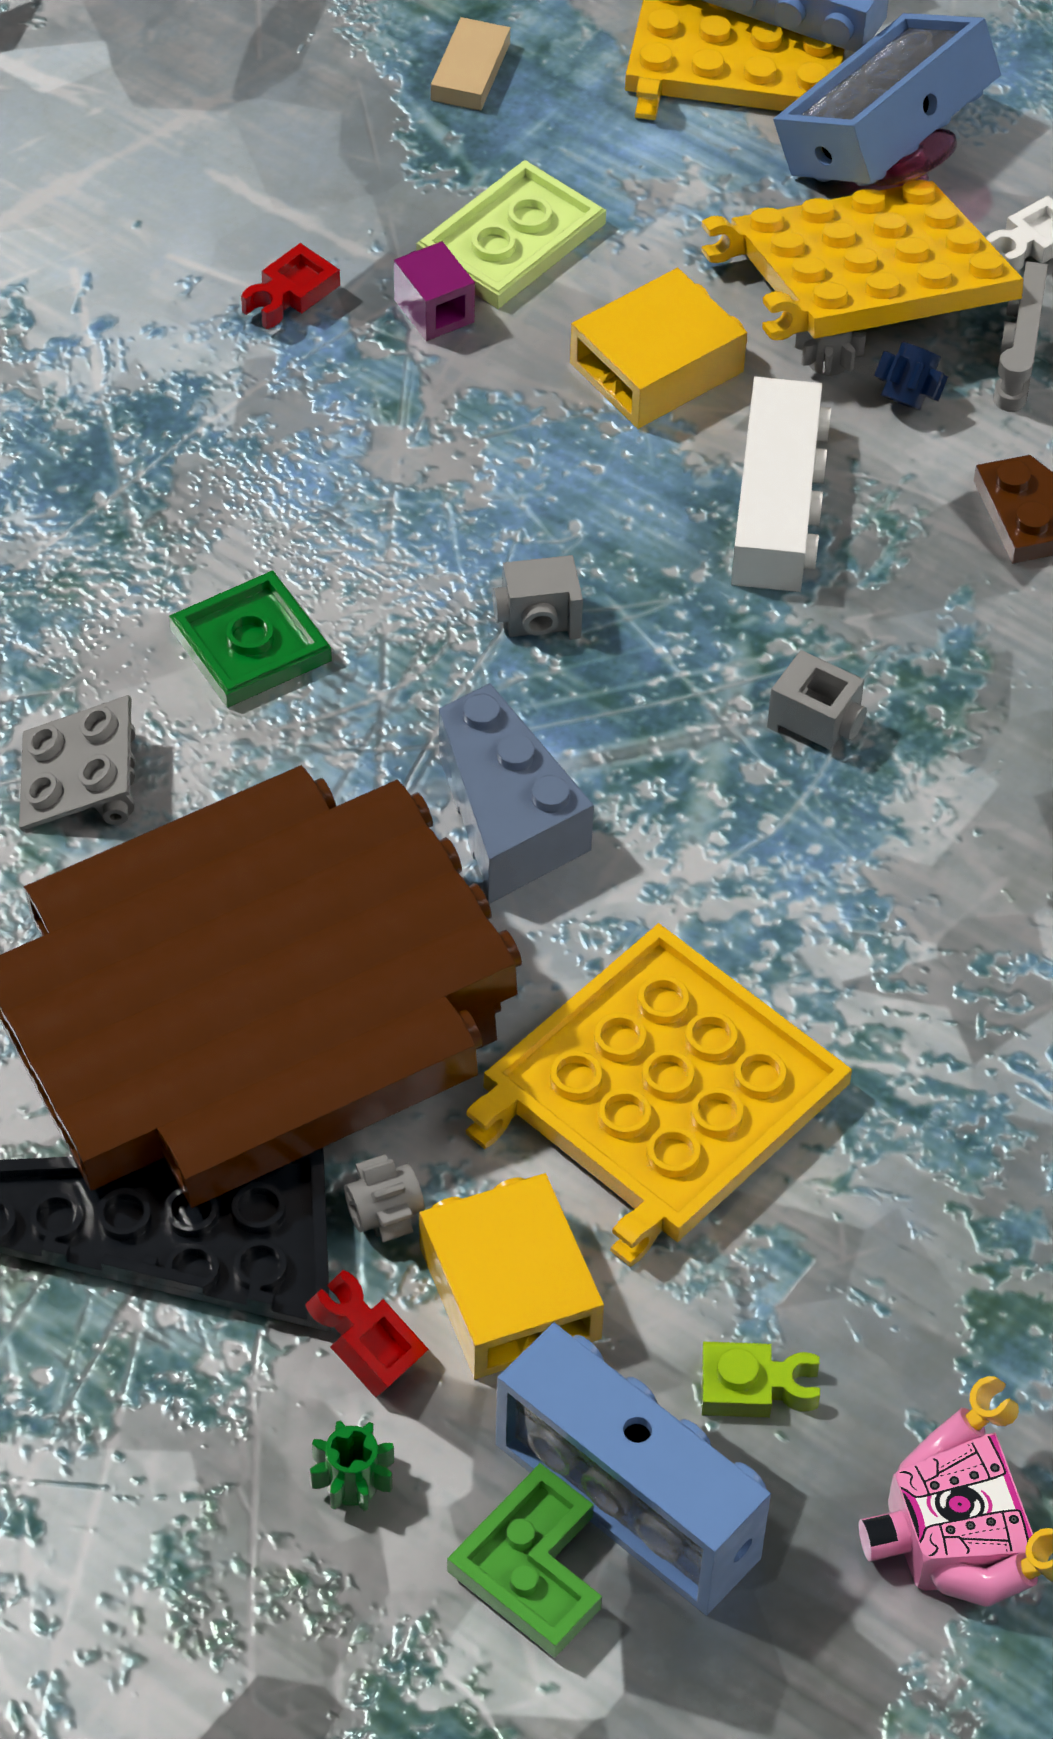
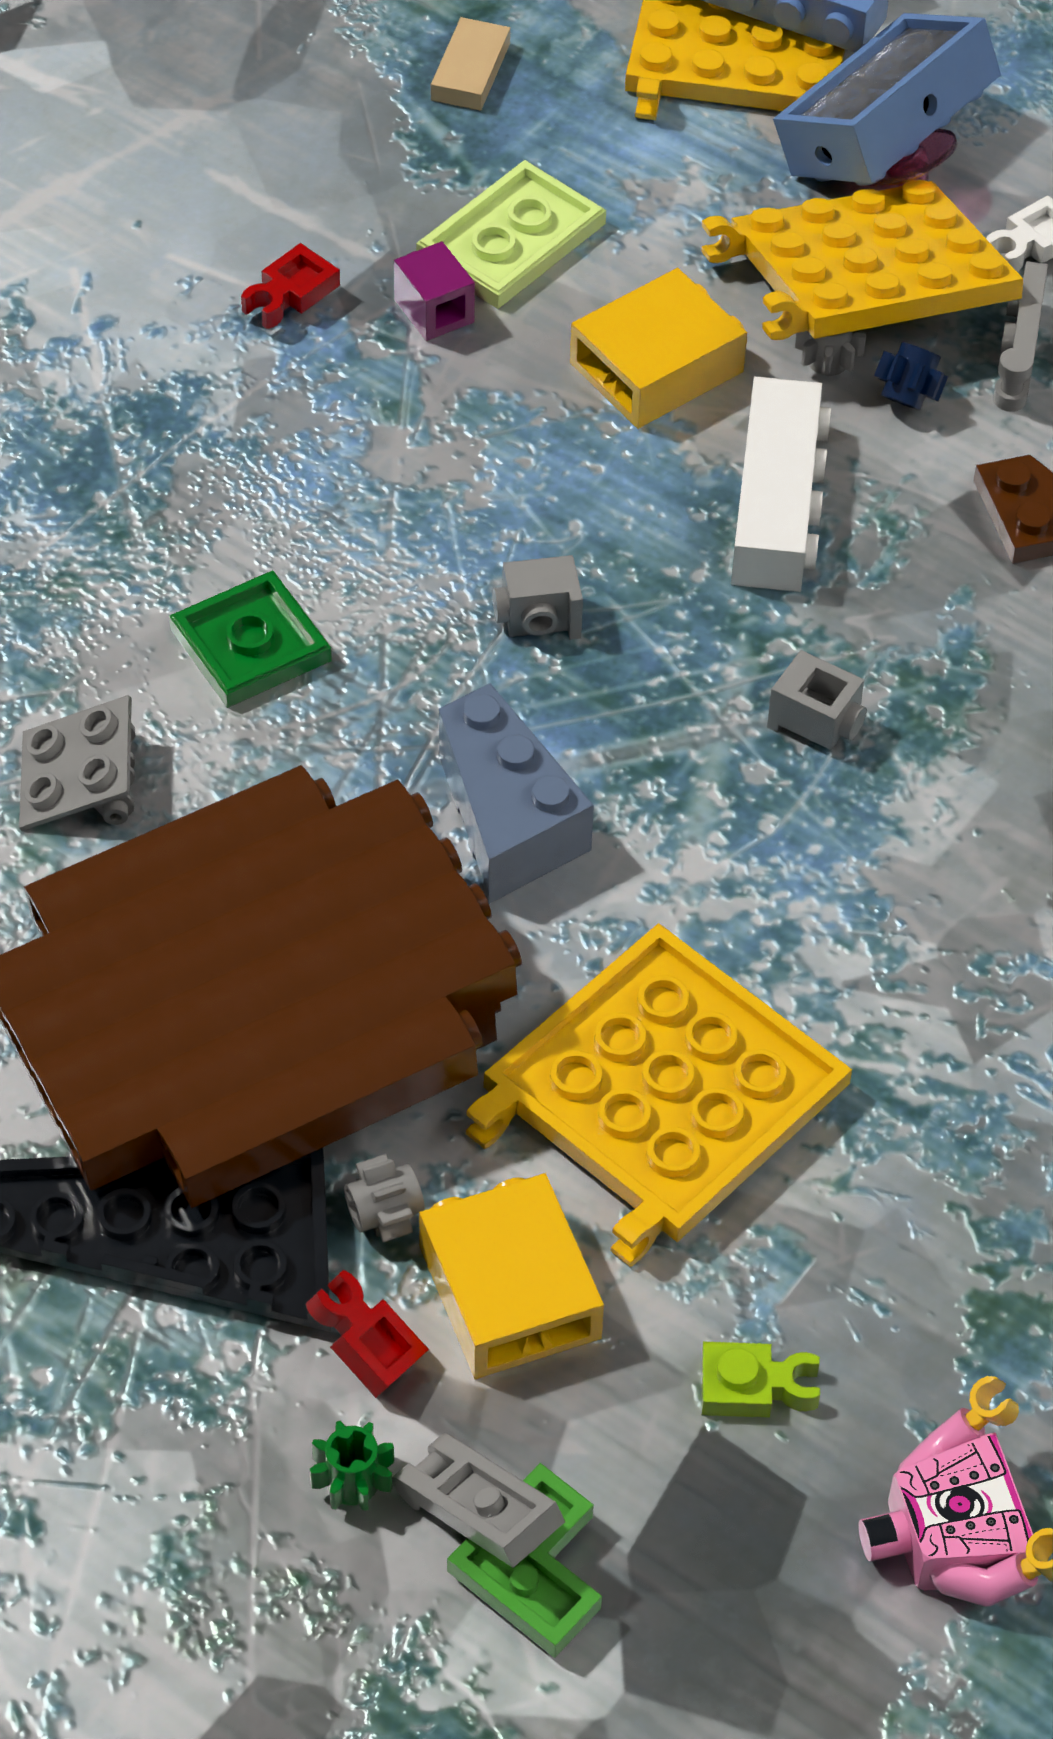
(479, 1500): none -> light grey plate
(648, 1474): medium blue brick -> none

